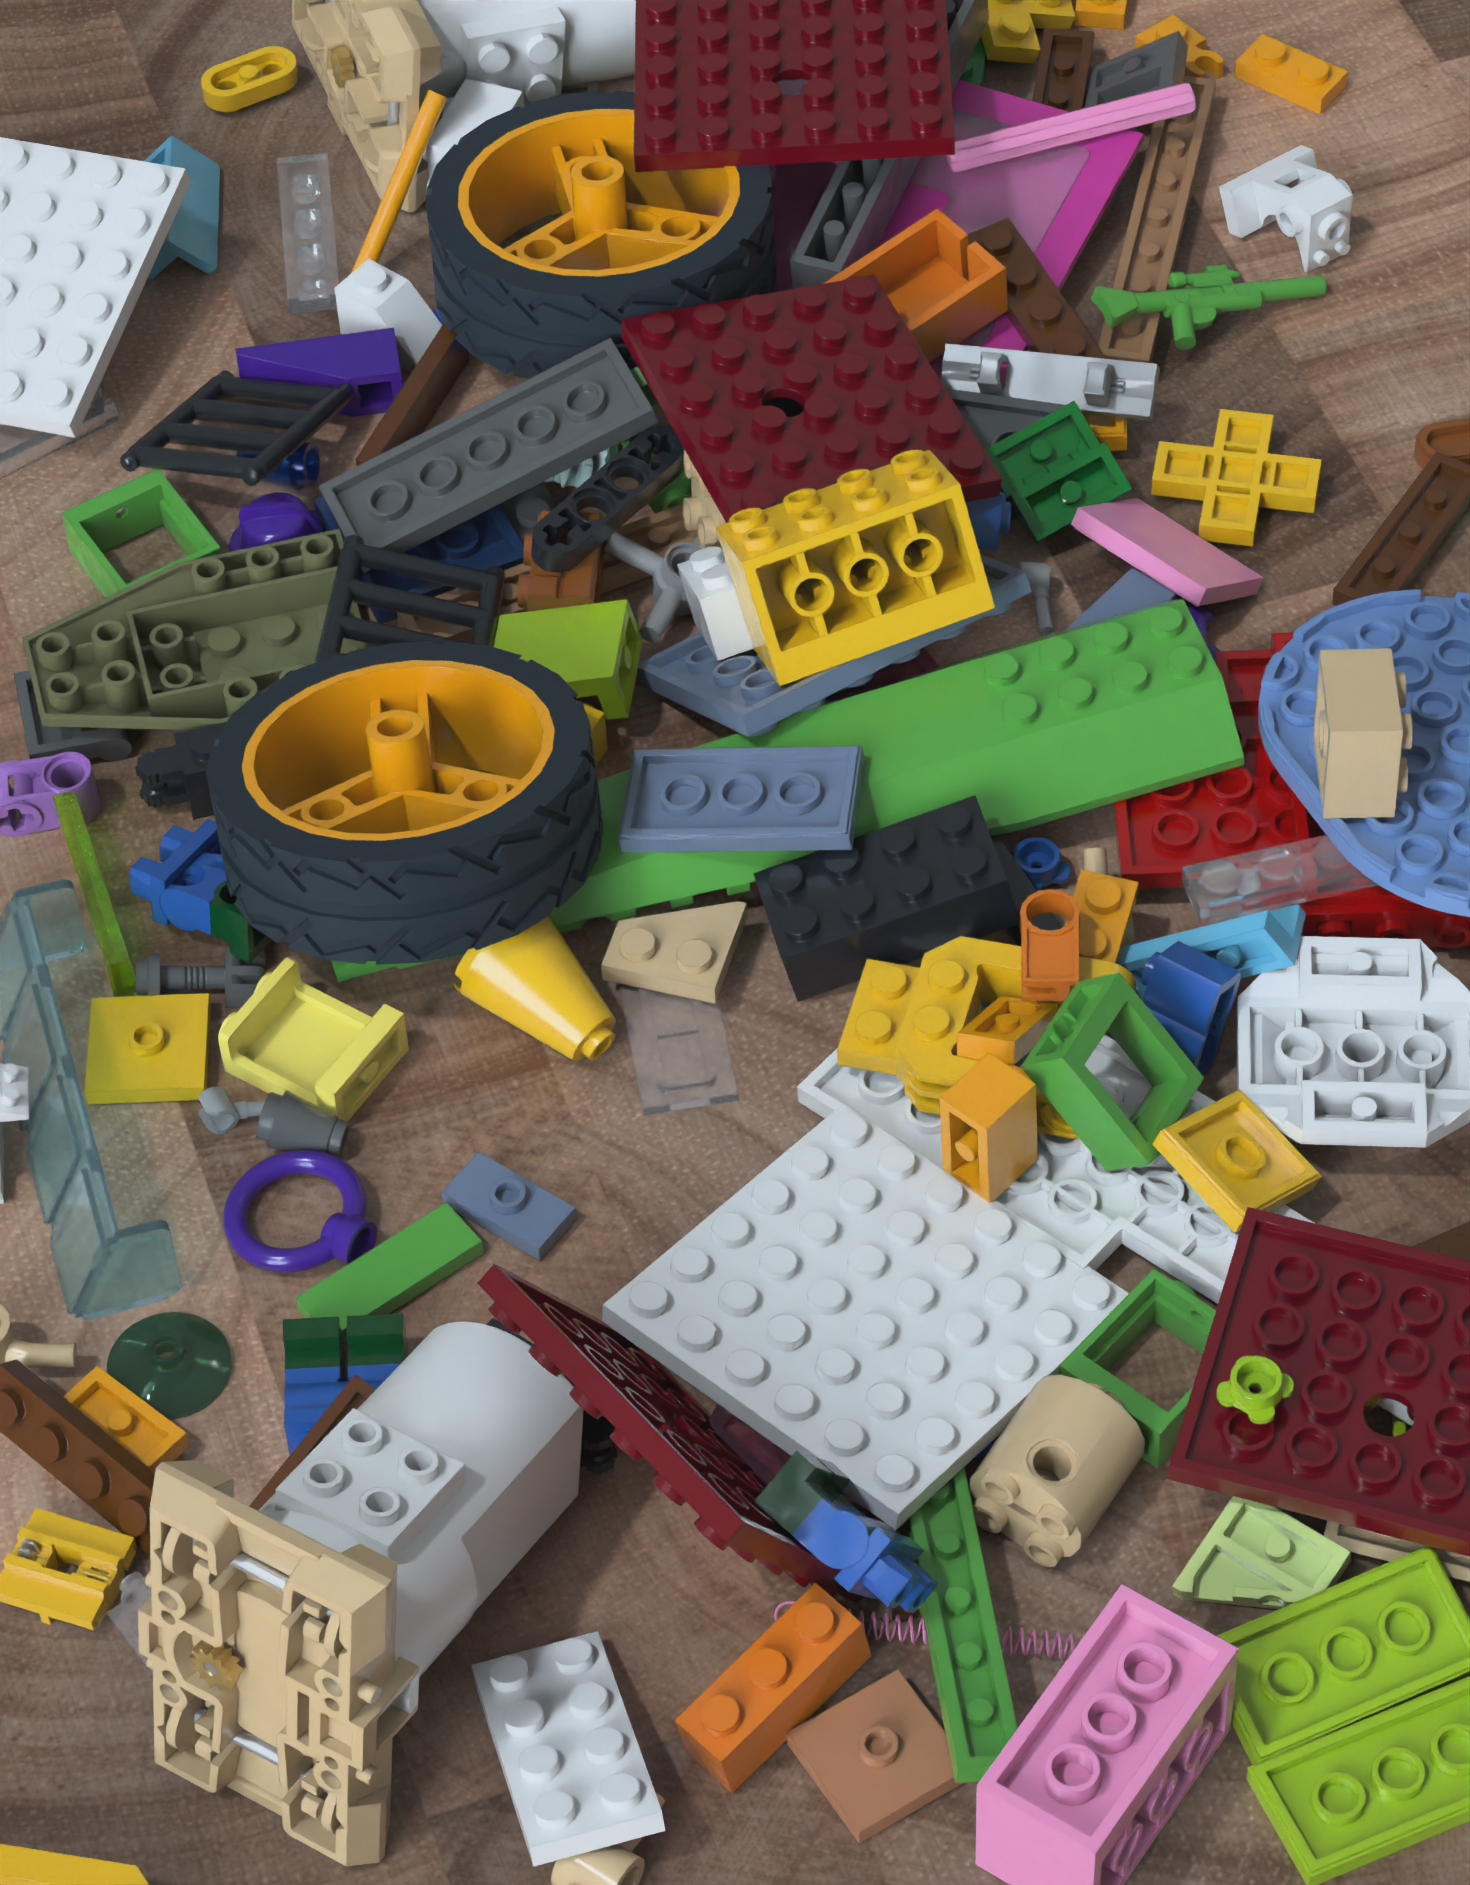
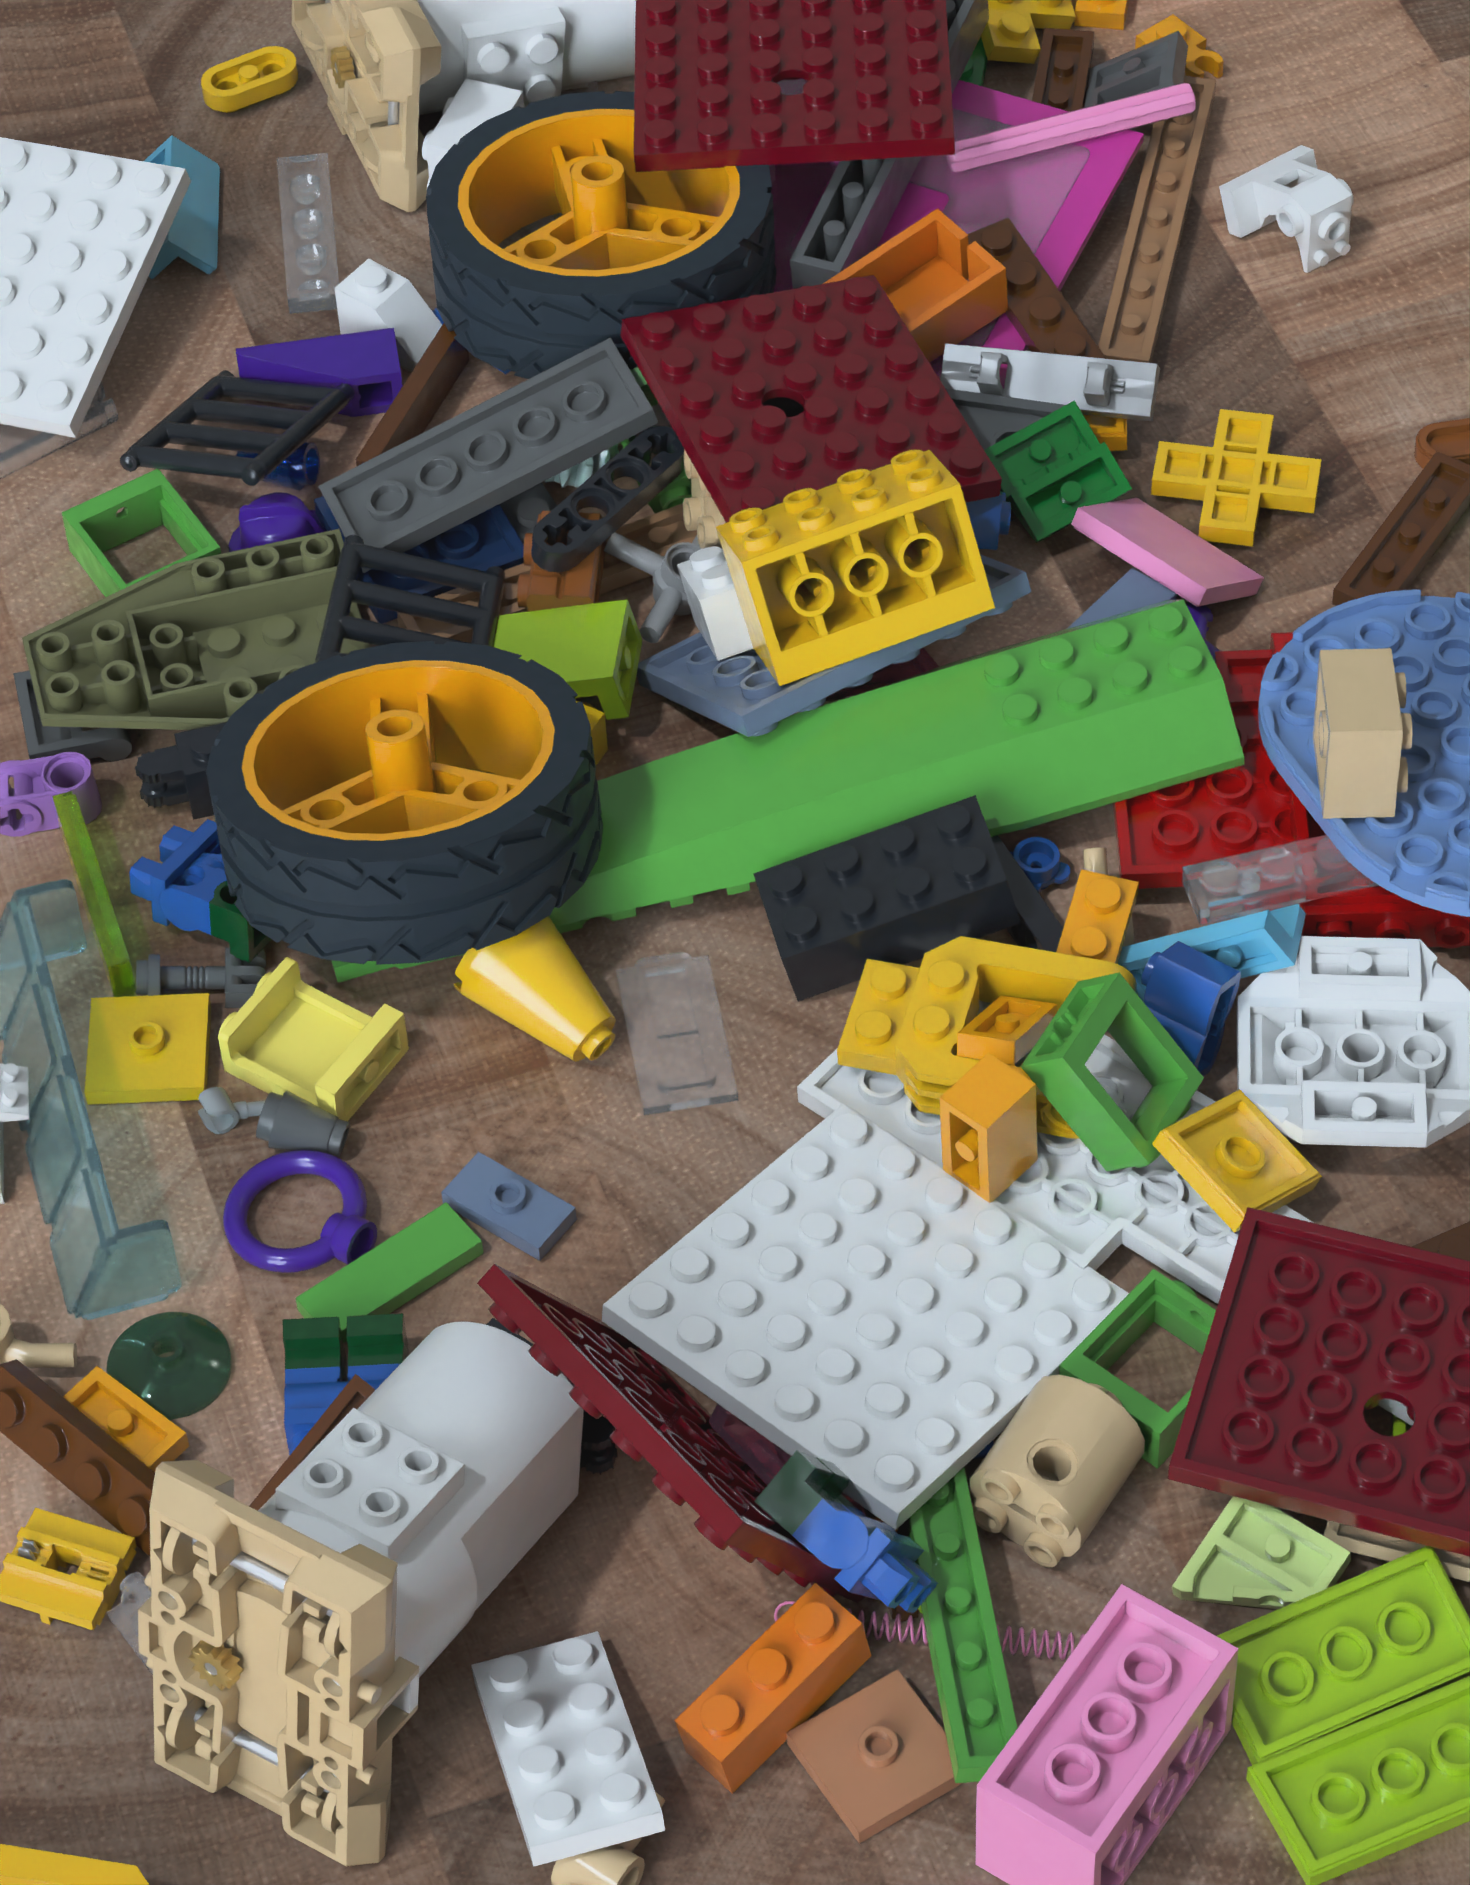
(401, 178): light orange piece -> none
(676, 950): tan wing -> none
(742, 799): sand blue tile -> none
(1039, 581): light grey hand -> none
(1049, 956): orange piece -> none
(1197, 306): bright green piece -> none
(1255, 1373): lime plate -> none
(1291, 73): light orange plate -> none

